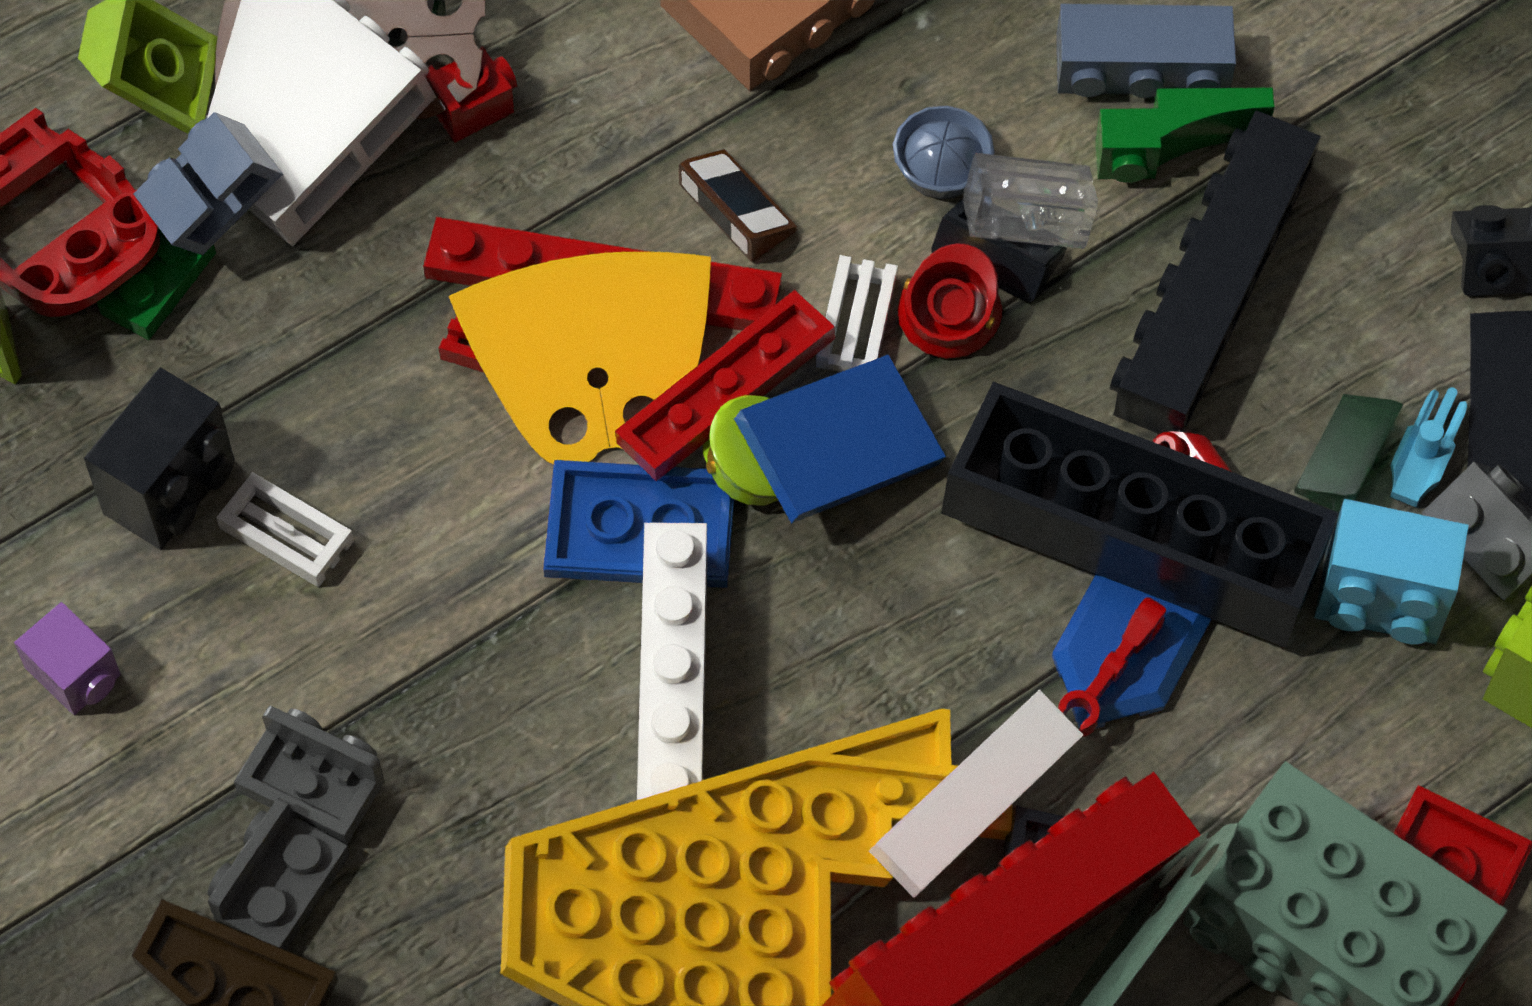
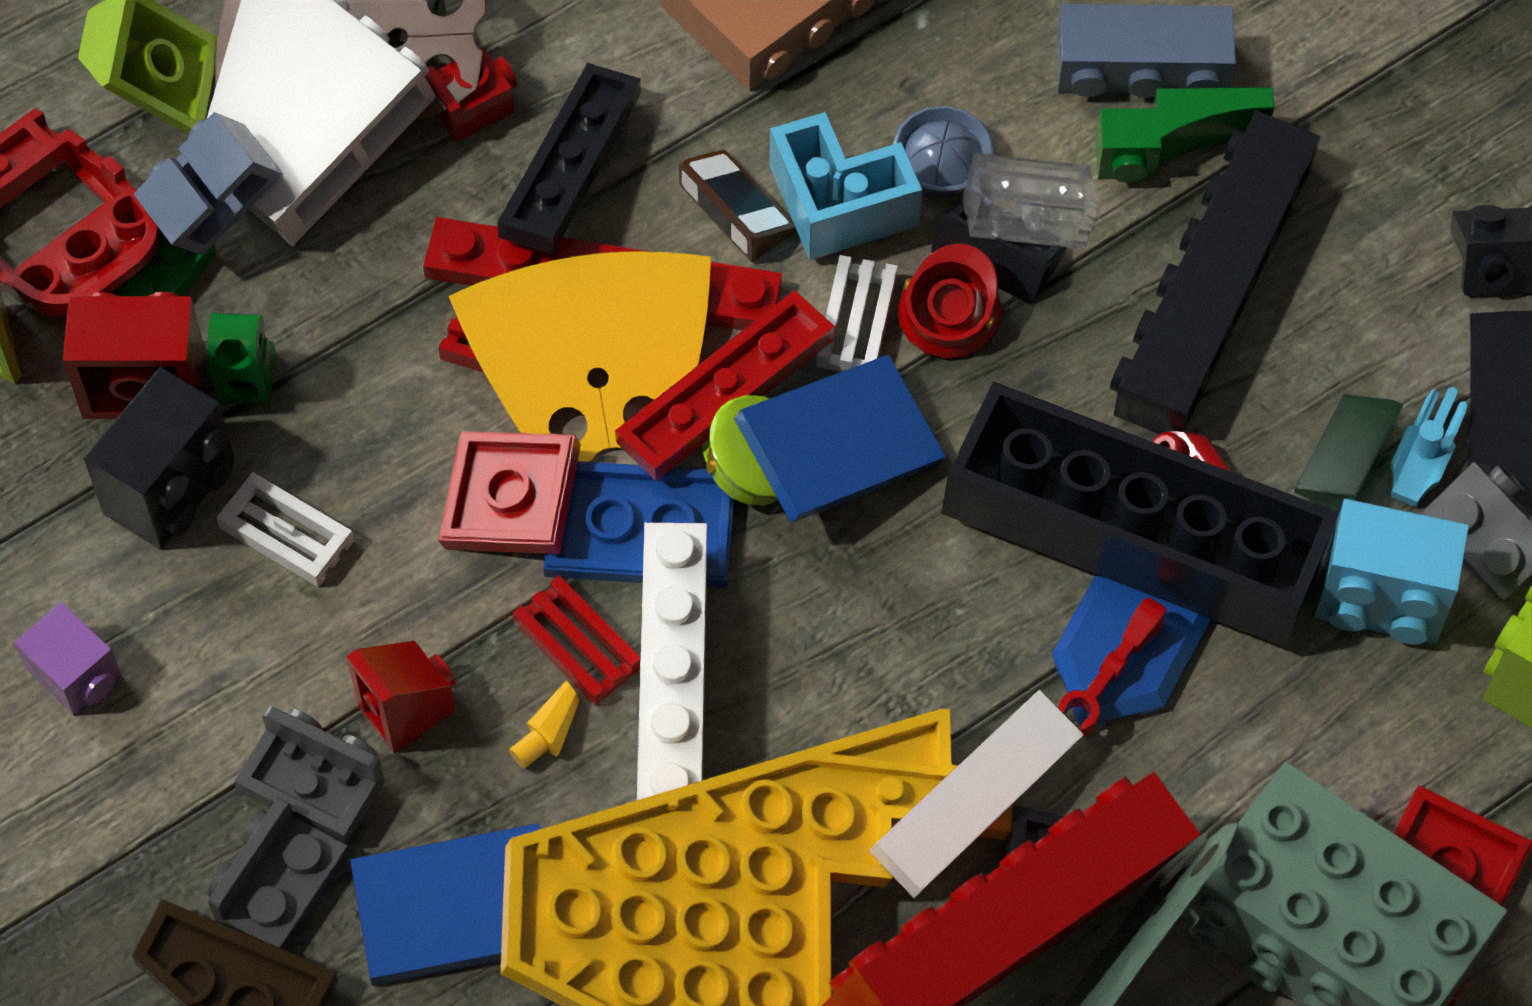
(121, 342): none -> red brick
(240, 353): none -> green leg
(401, 690): none -> red slope
(433, 905): none -> blue tile
(509, 492): none -> plate
(545, 605): none -> red tile
(547, 727): none -> yellow bar
(569, 158): none -> black plate
(840, 199): none -> medium azure brick

